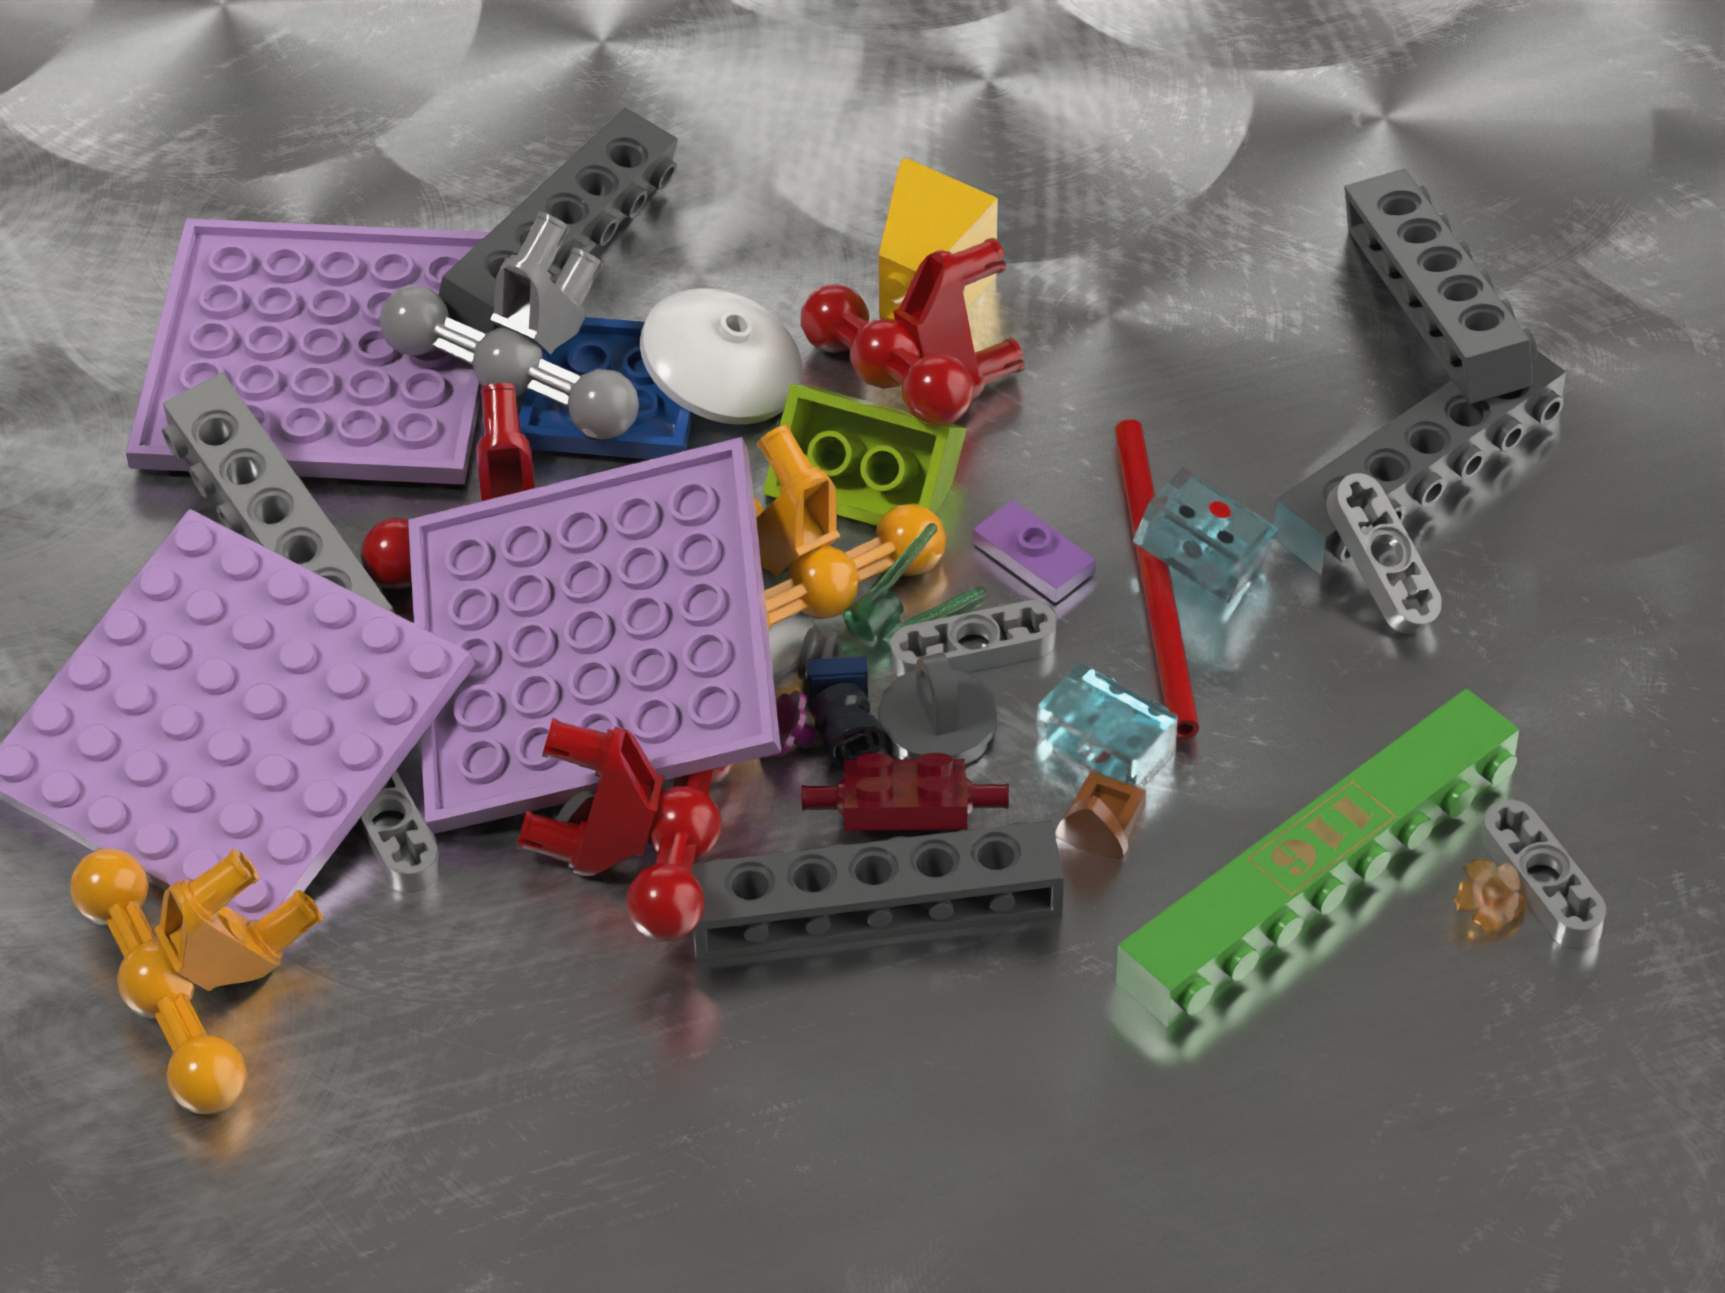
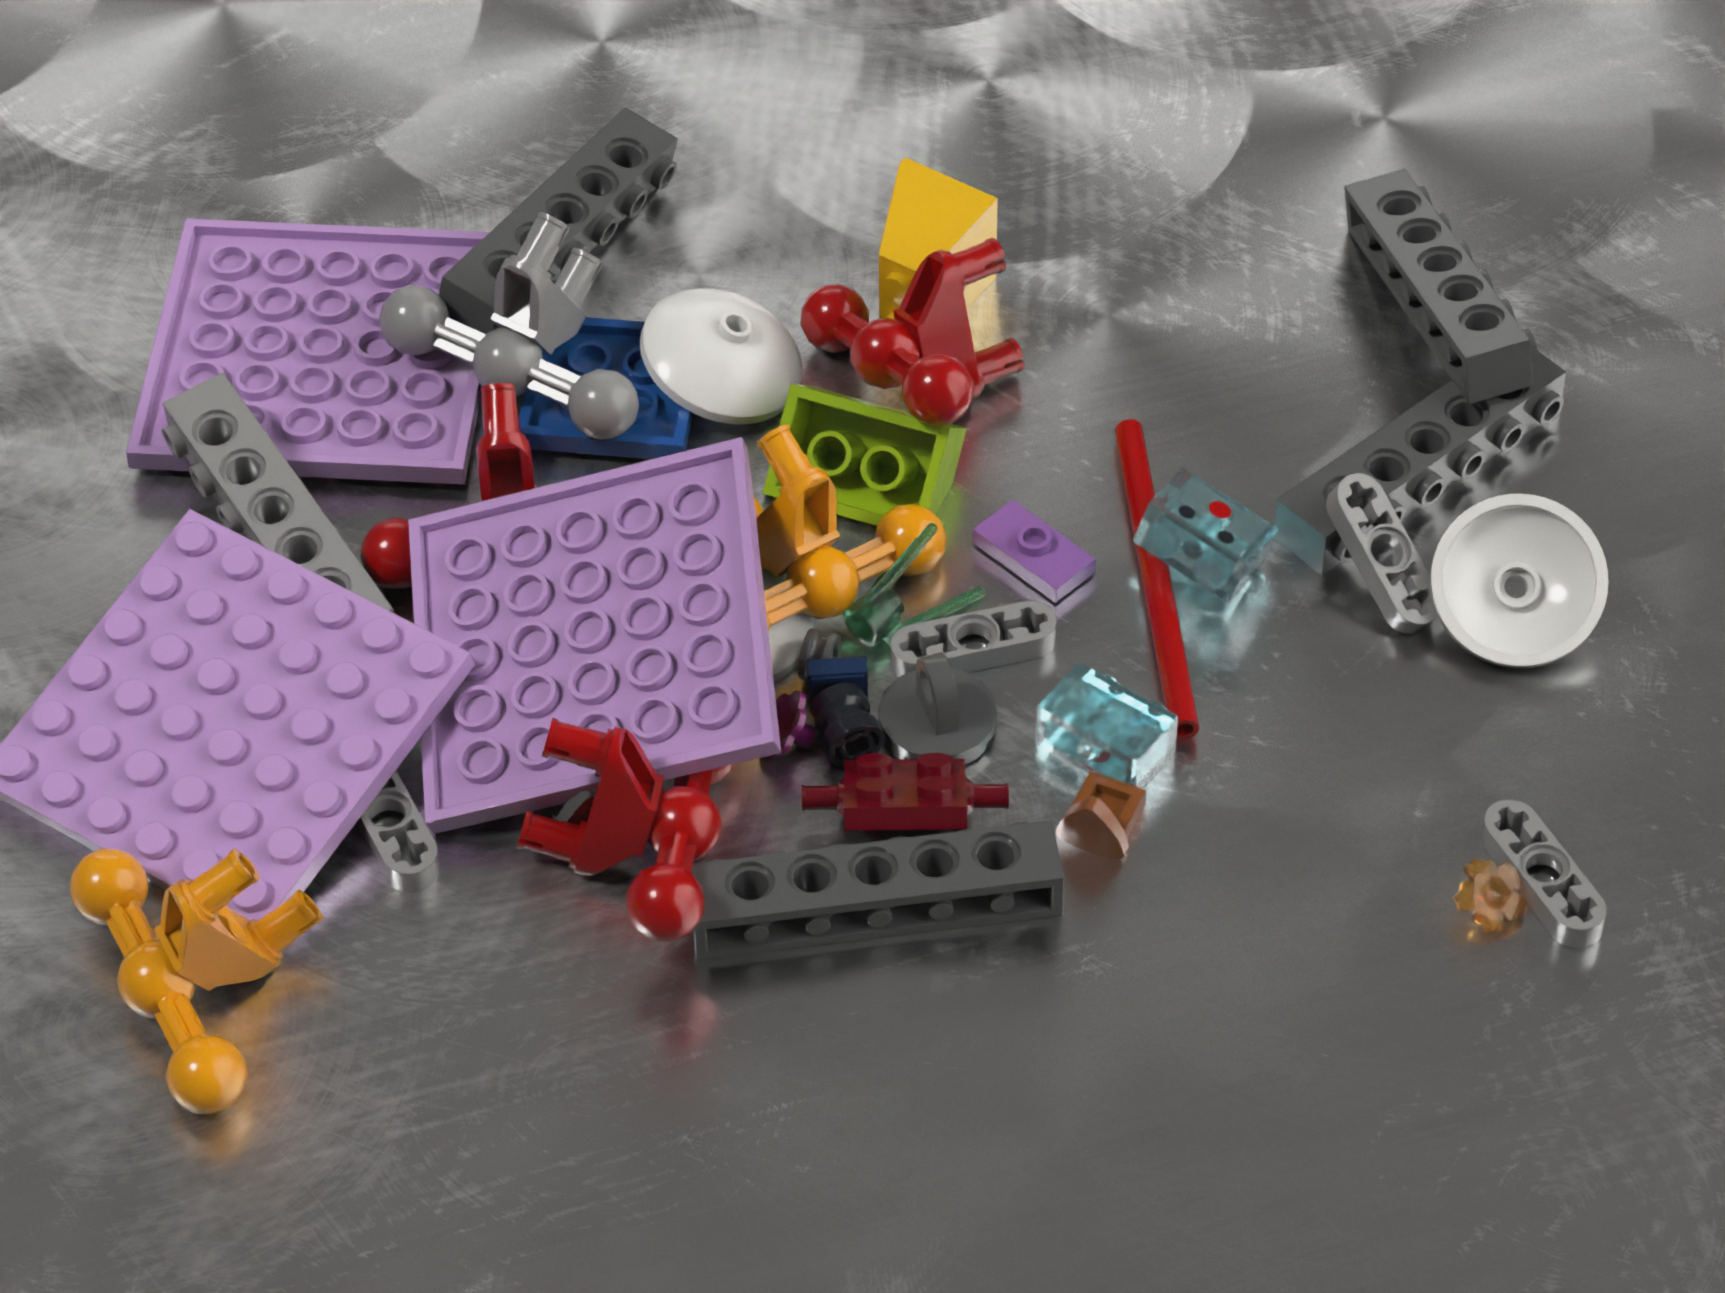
(1316, 858): bright green brick -> none
(1525, 542): none -> white dish

